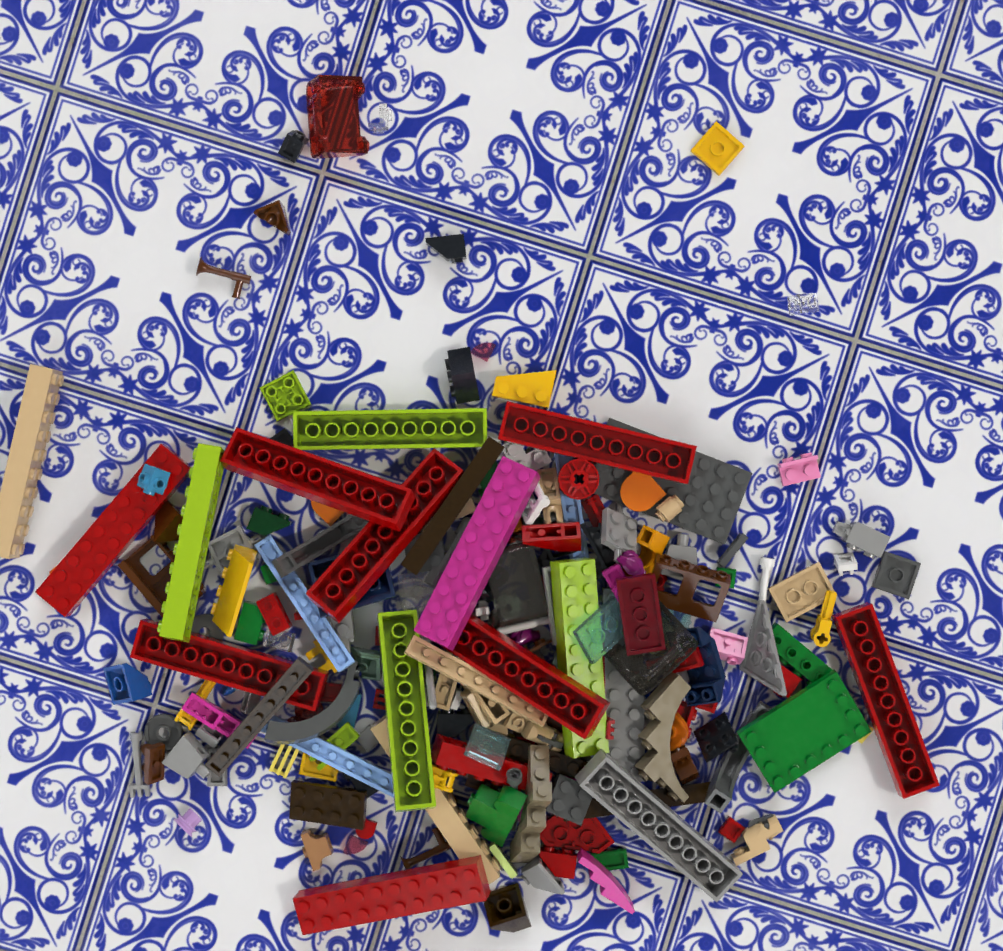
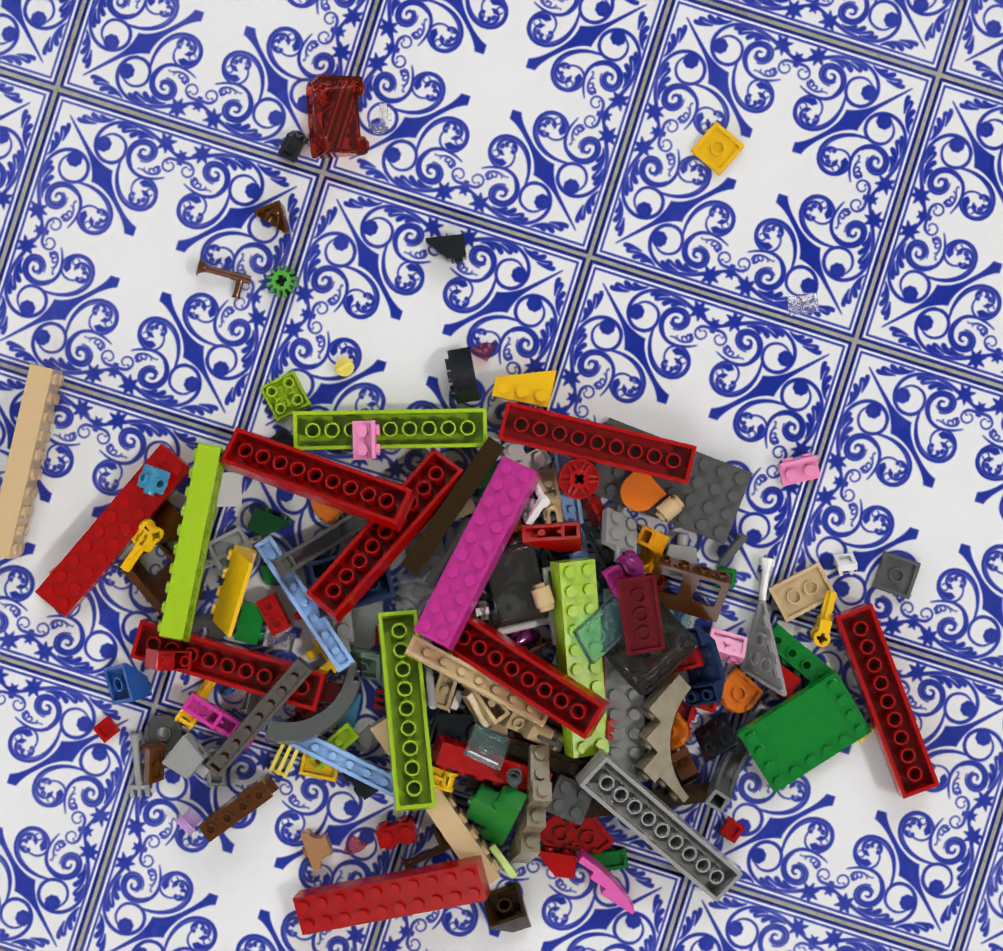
(106, 729): none -> red tile
(144, 541): none -> yellow connector
(168, 659): none -> red slope
(207, 737): light grey piece -> none
(230, 490): none -> white sticker
(238, 807): none -> reddish brown window
(278, 288): none -> bright green gear
(328, 804): dark brown plate -> none
(344, 367): none -> light yellow tile
(365, 440): none -> bright pink bracket
(368, 831): red tile -> none
(396, 832): none -> red brick
(541, 877): light grey slope -> none
(543, 597): none -> tan brick
(740, 692): none -> orange tile
(756, 838): tan plate -> none
(862, 537): light grey hinge -> none

